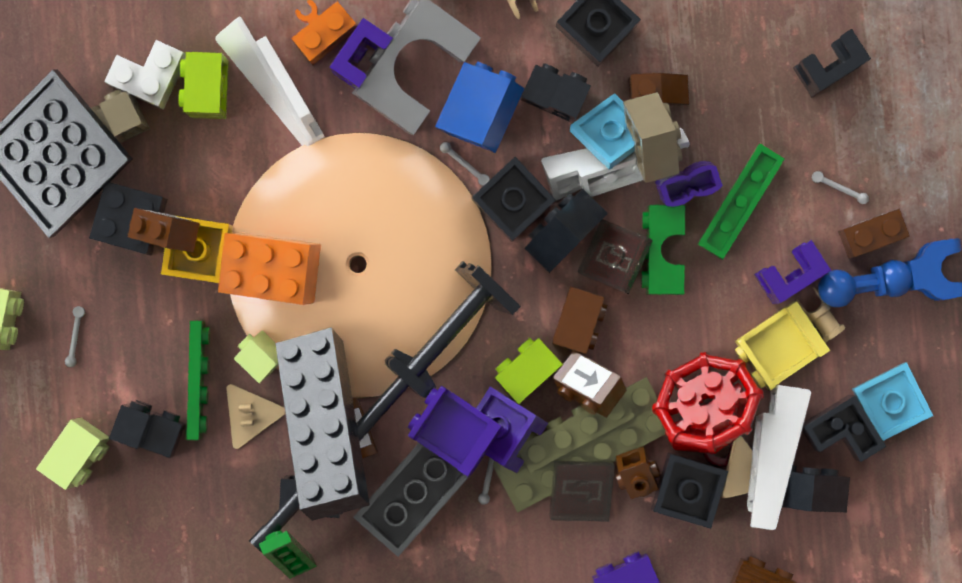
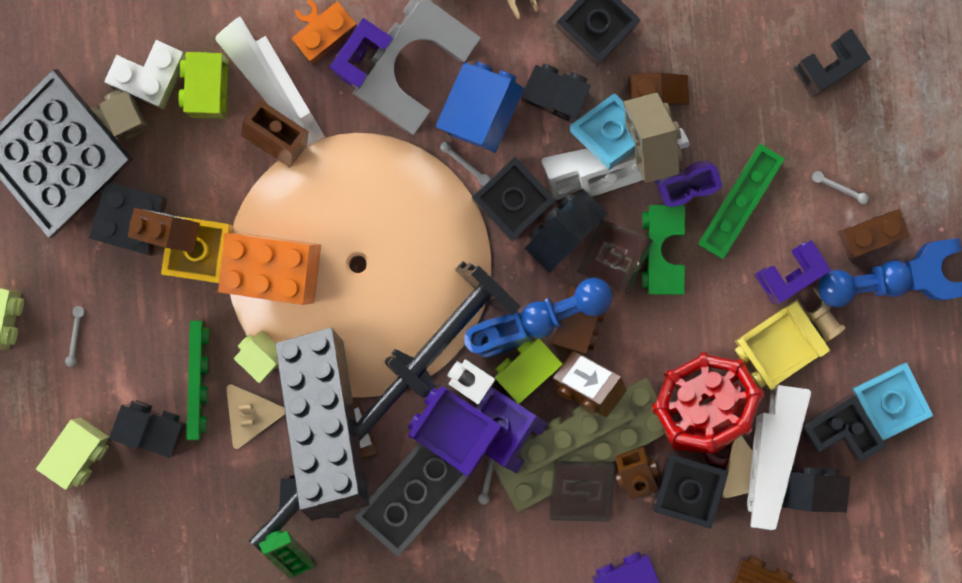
(274, 133): none -> reddish brown brick
(476, 384): none -> white brick
(537, 319): none -> blue piece

